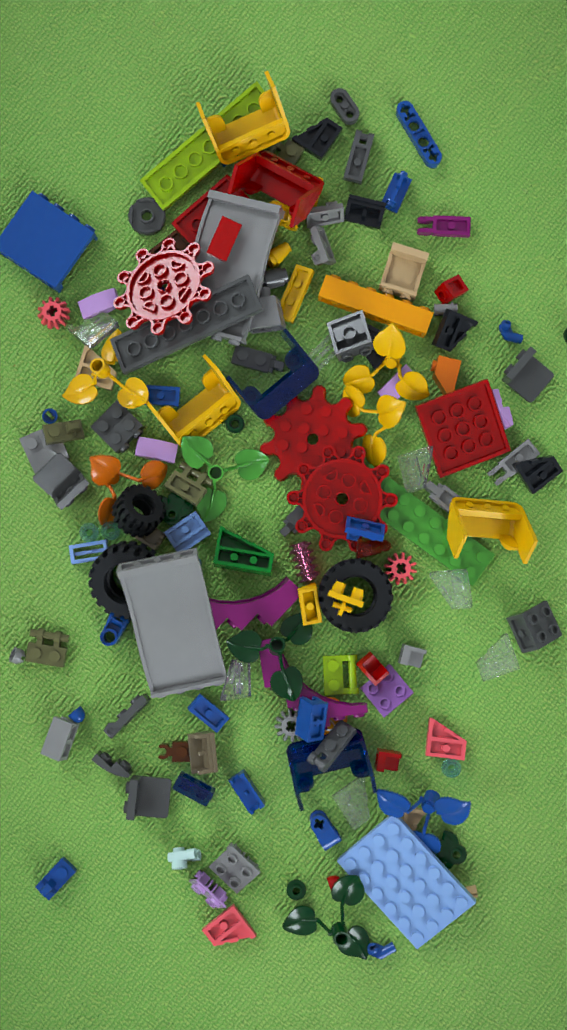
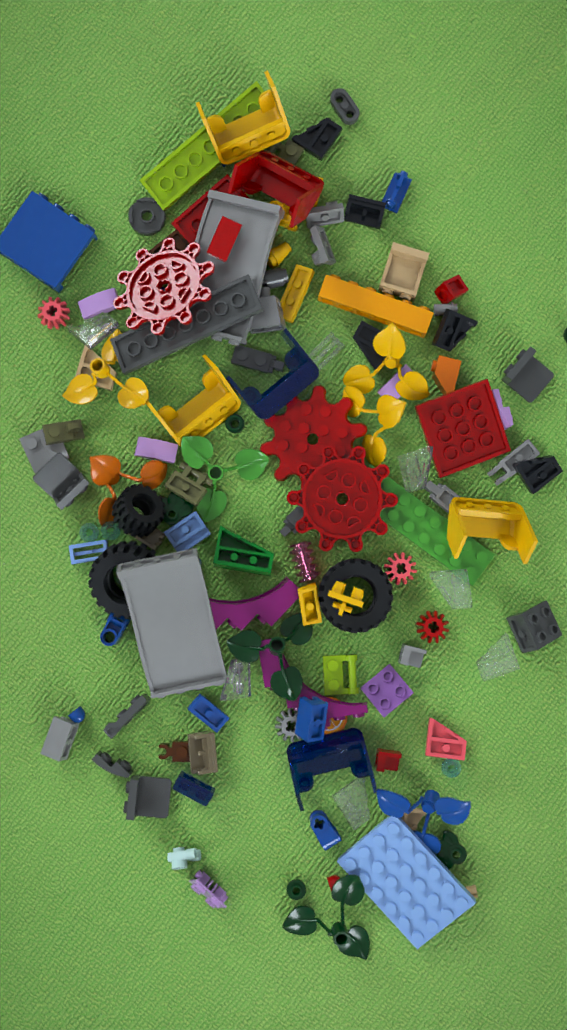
(16, 655): light grey hinge -> none
(46, 418): blue hinge -> none
(47, 654): olive plate -> none
(56, 878): blue hinge -> none
(118, 427): dark grey plate -> none
(164, 395): blue plate -> none
(228, 927): coral wing -> none
(235, 868): light grey hinge -> none
(247, 791): blue hinge -> none
(332, 745): dark grey plate -> none
(350, 336): dark grey plate -> none
(358, 157): dark grey plate -> none
(367, 547): clear red hinge -> none
(368, 529): blue hinge -> none
(372, 668): red panel -> none
(379, 951): blue arm -> none
(416, 135): blue beam -> none
(427, 631): none -> red gear
(445, 226): magenta hinge -> none
(508, 334): blue arm -> none

